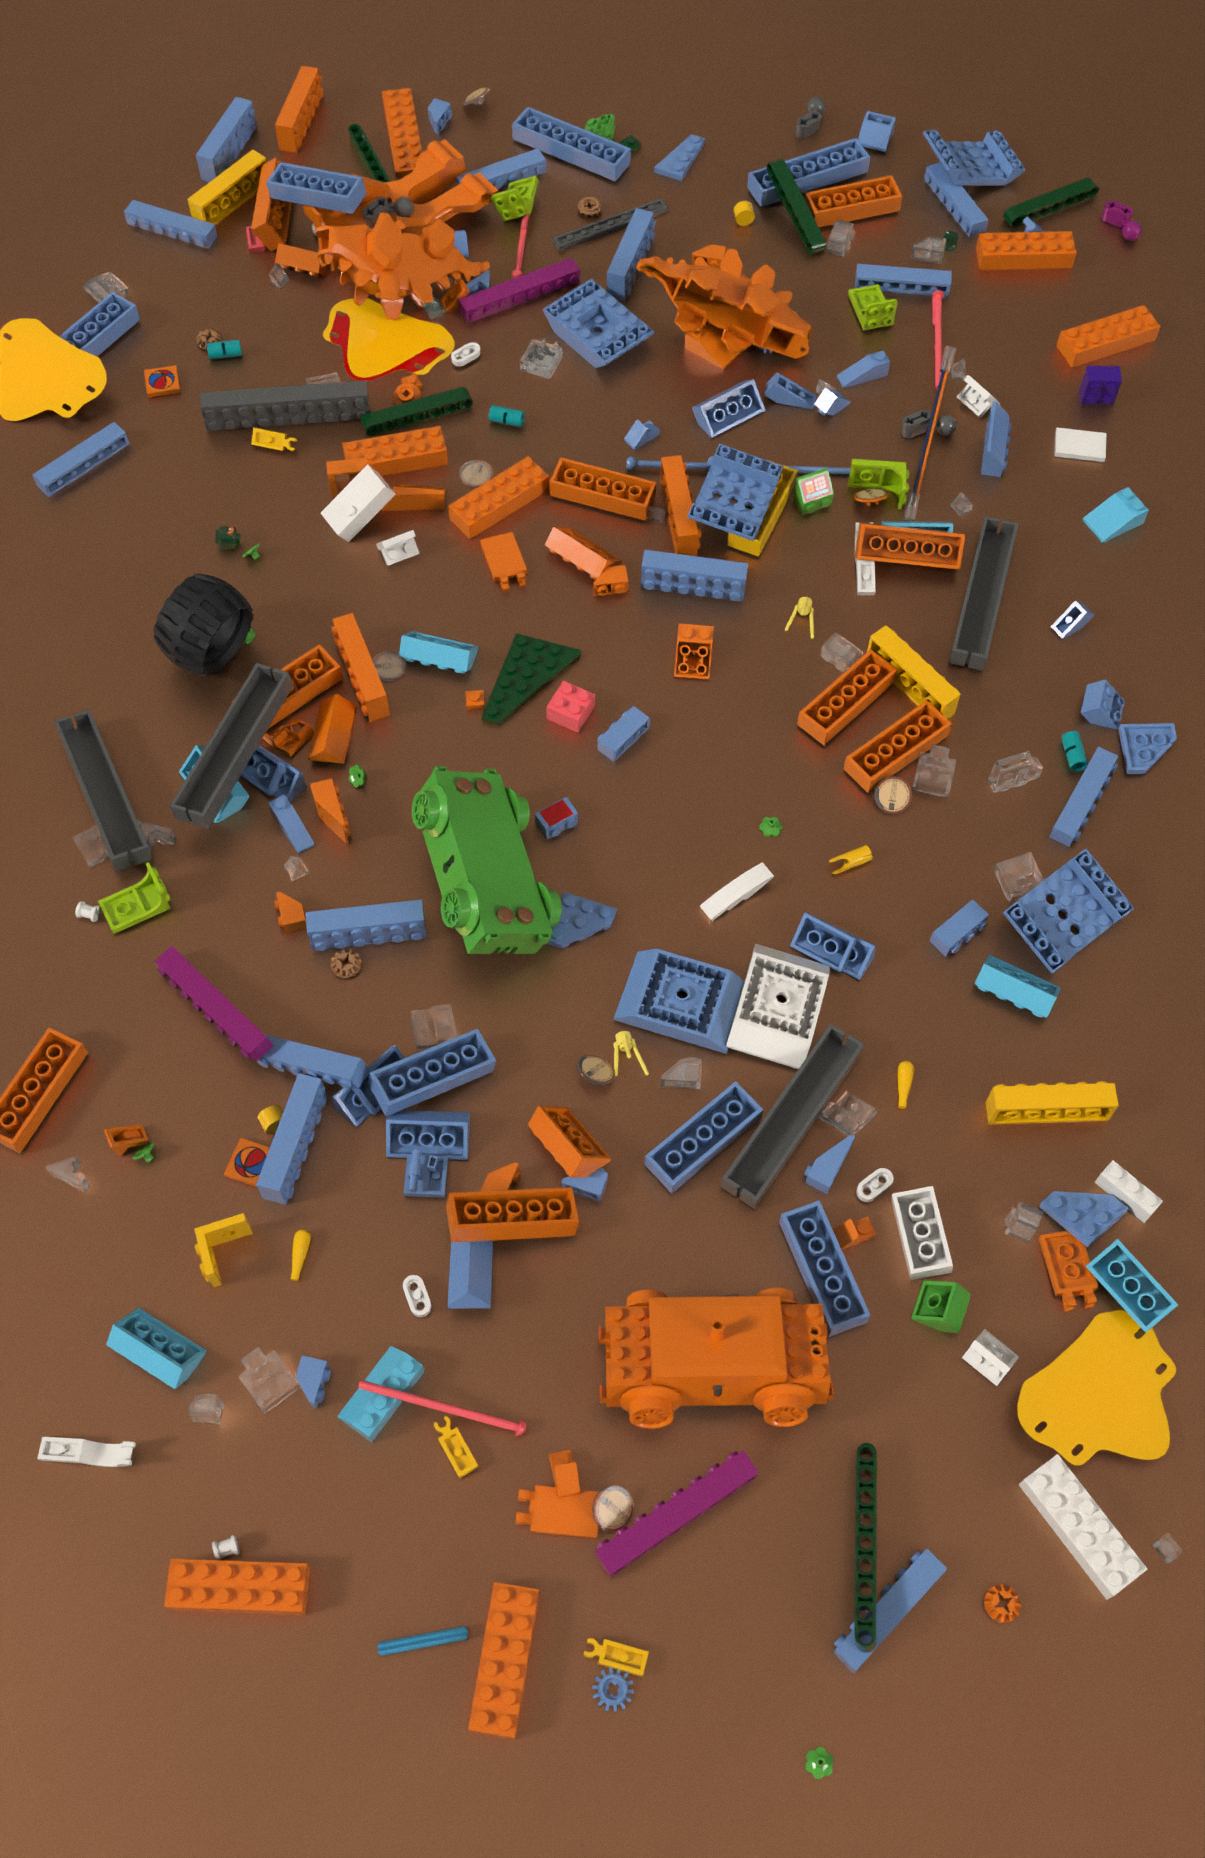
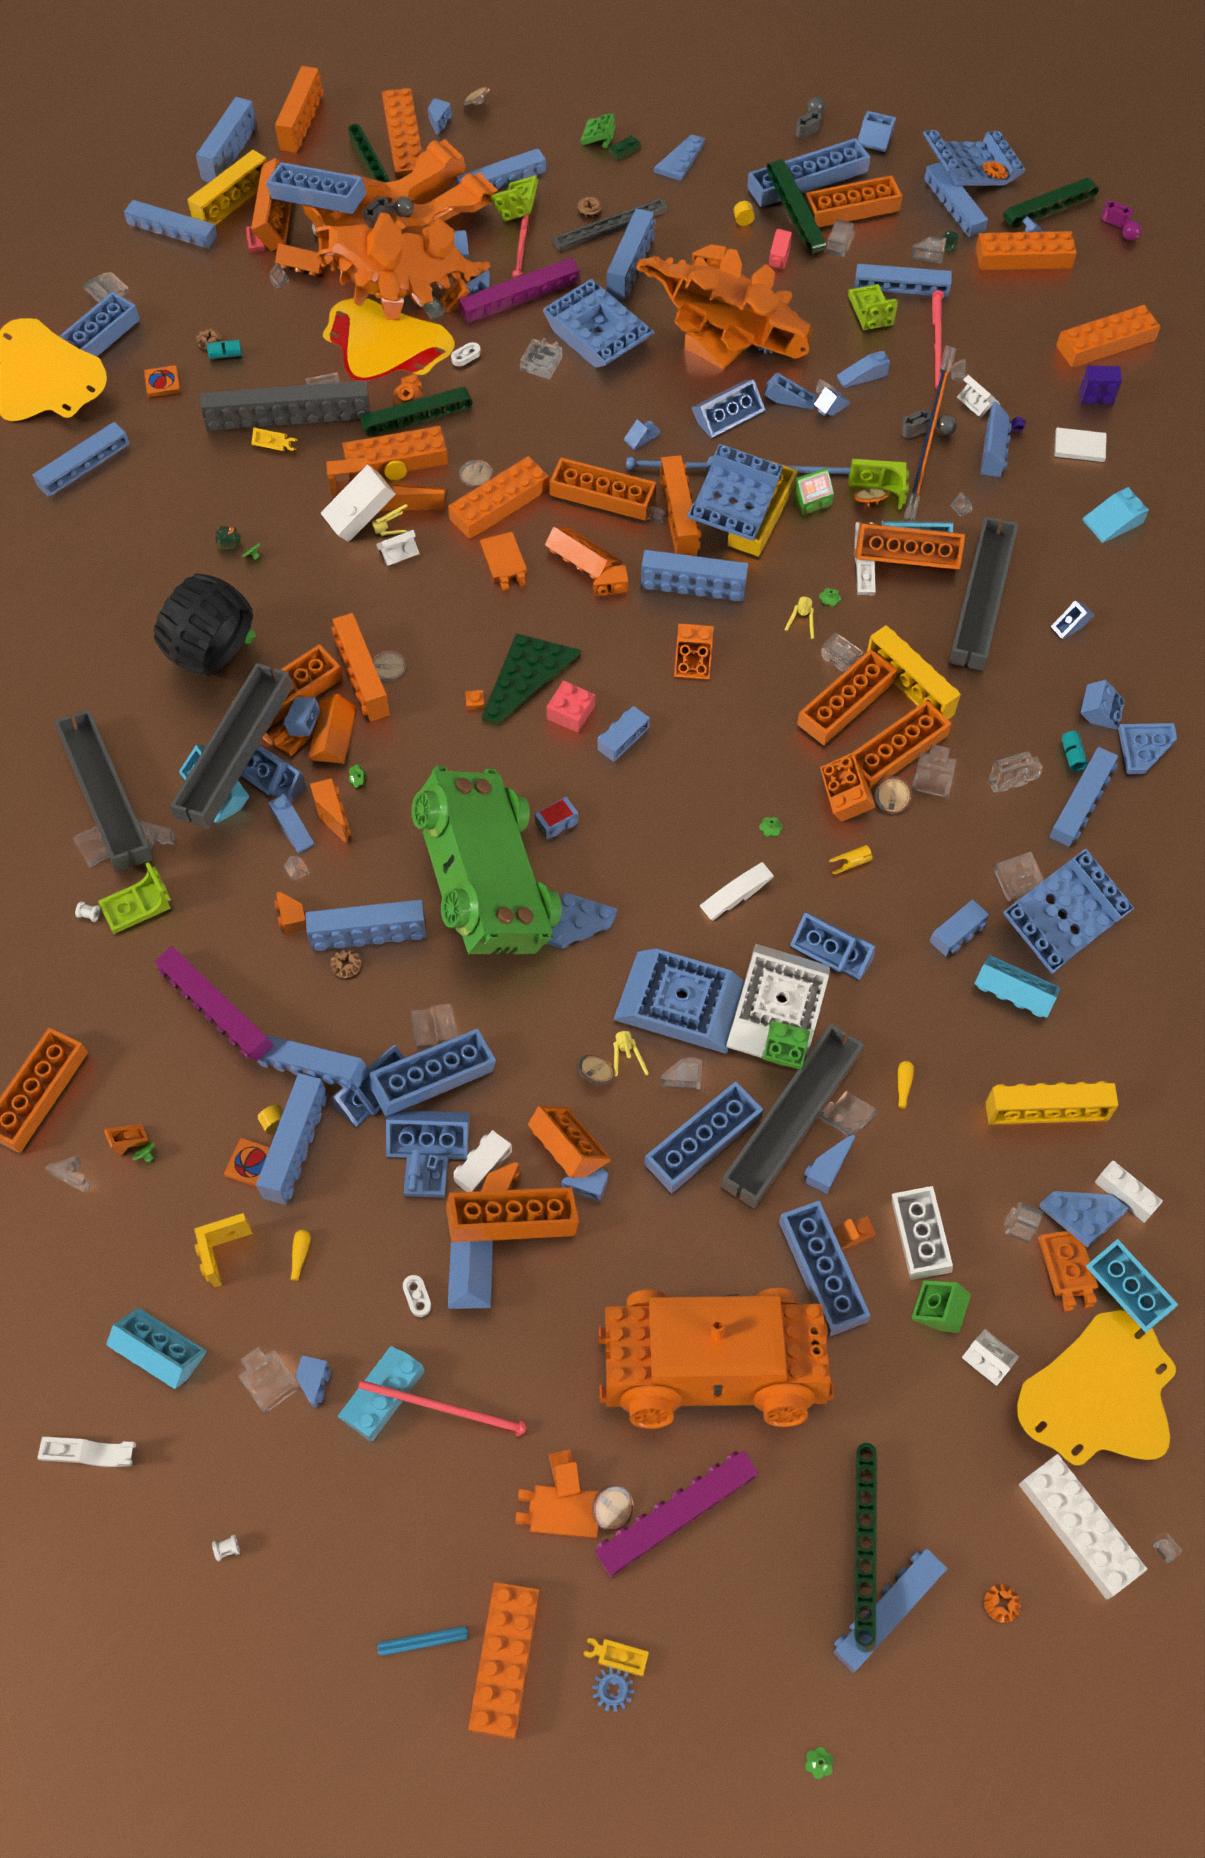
(206, 1409): clear slope -> none
(237, 1587): orange brick -> none
(302, 716): none -> medium blue brick
(380, 524): none -> light yellow plant
(395, 470): none -> yellow piece
(437, 651): medium azure slope -> none
(456, 1449): yellow plate -> none
(485, 1159): none -> white brick
(506, 416): teal pin -> none
(571, 143): medium blue brick -> none
(780, 249): none -> coral slope
(786, 1045): none -> bright green plate
(830, 597): none -> bright green plant
(847, 787): none -> orange slope
(873, 1184): white plate -> none
(990, 167): none -> orange gear
(1018, 424): none -> dark purple plate

